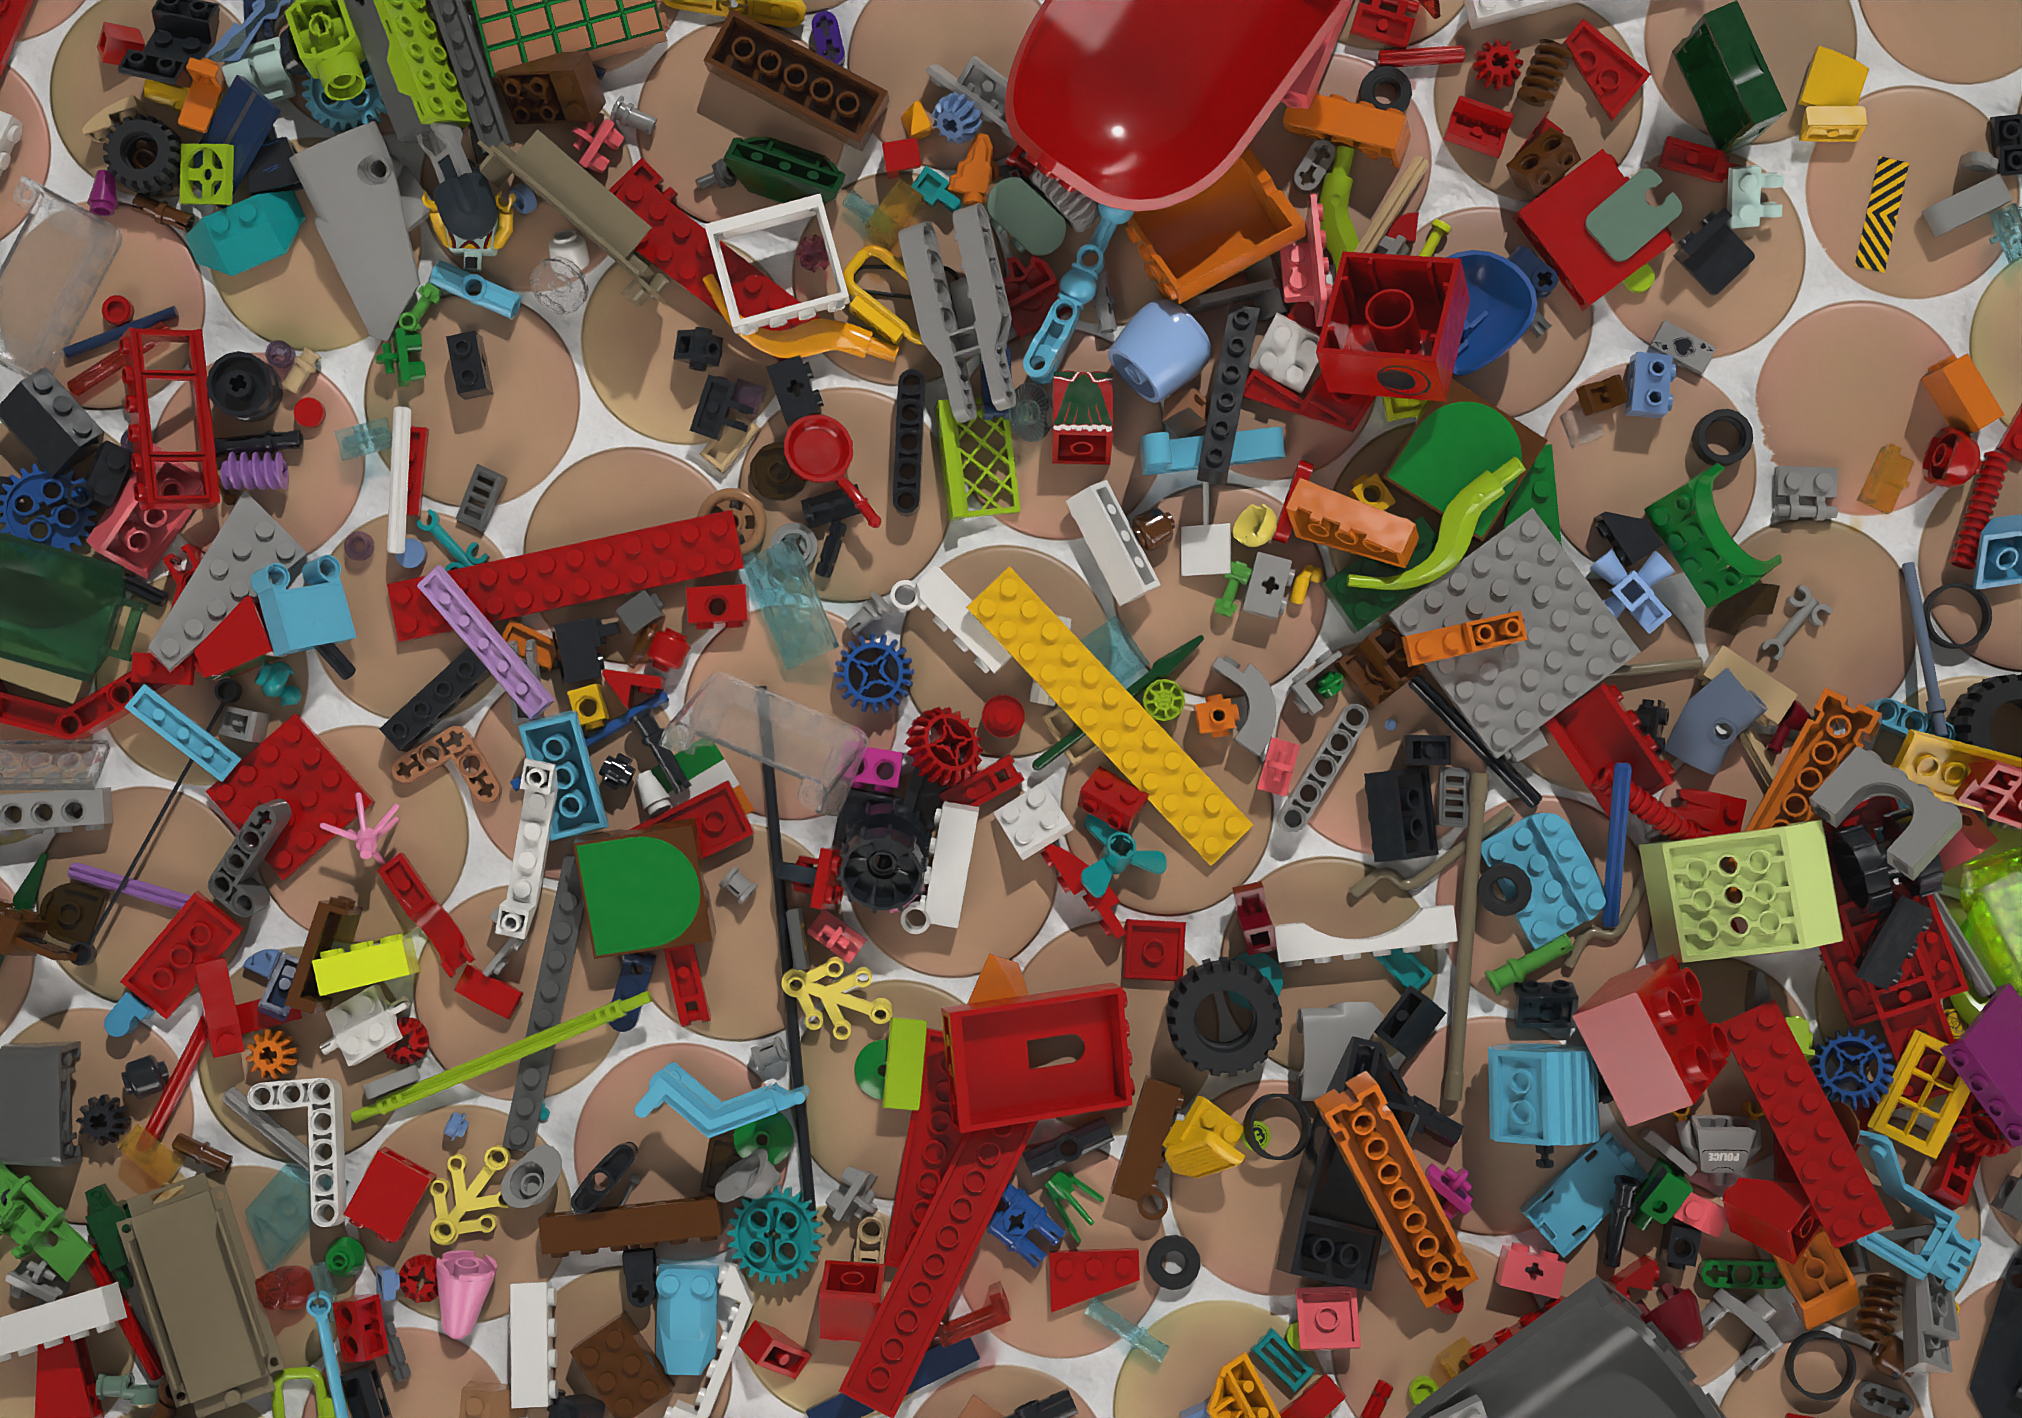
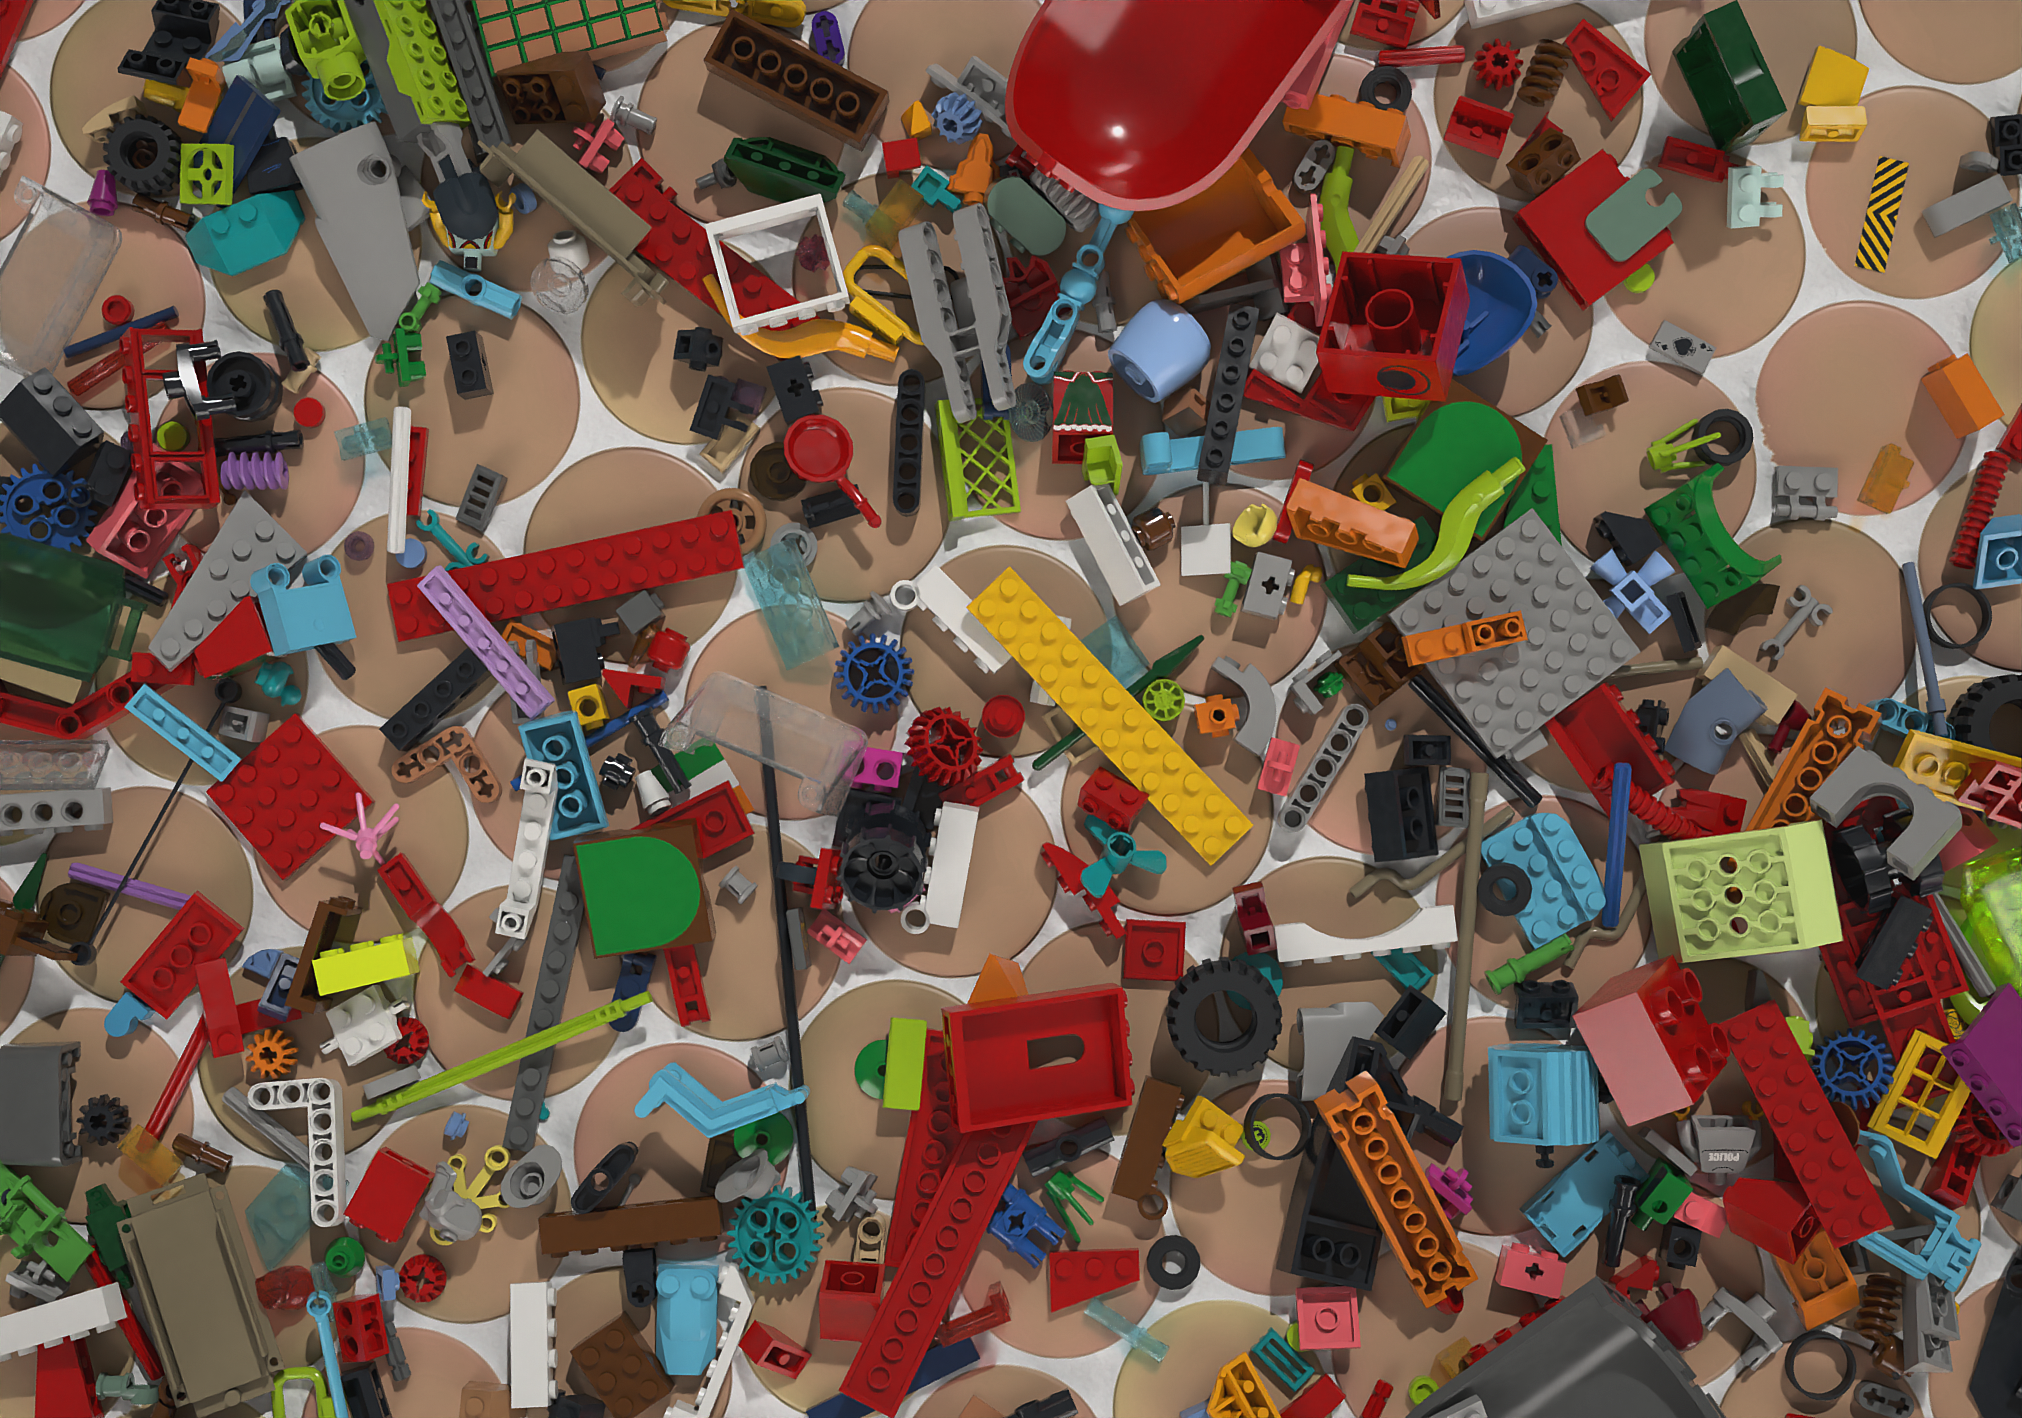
(116, 41): red panel -> none
(145, 1076): black head -> none
(173, 436): none -> lime tile
(185, 384): none -> black connector
(245, 845): dark grey beam -> none
(271, 354): clear purple bush -> none
(290, 340): none -> black pin
(447, 1211): none -> light grey head
(463, 1289): bright pink cone -> none
(701, 600): red brick -> none
(831, 549): black axle -> none
(833, 994): light yellow plant -> none
(1033, 820): white plate -> none
(1102, 462): none -> lime panel
(1405, 226): red tile -> none
(1439, 230): neon yellow piece -> none
(1650, 385): medium blue brick -> none
(1662, 454): none -> lime plant
(1683, 621): none -> black tile
(1714, 253): black bracket -> none
(1720, 1281): green beam -> none
(1951, 458): red cylinder -> none

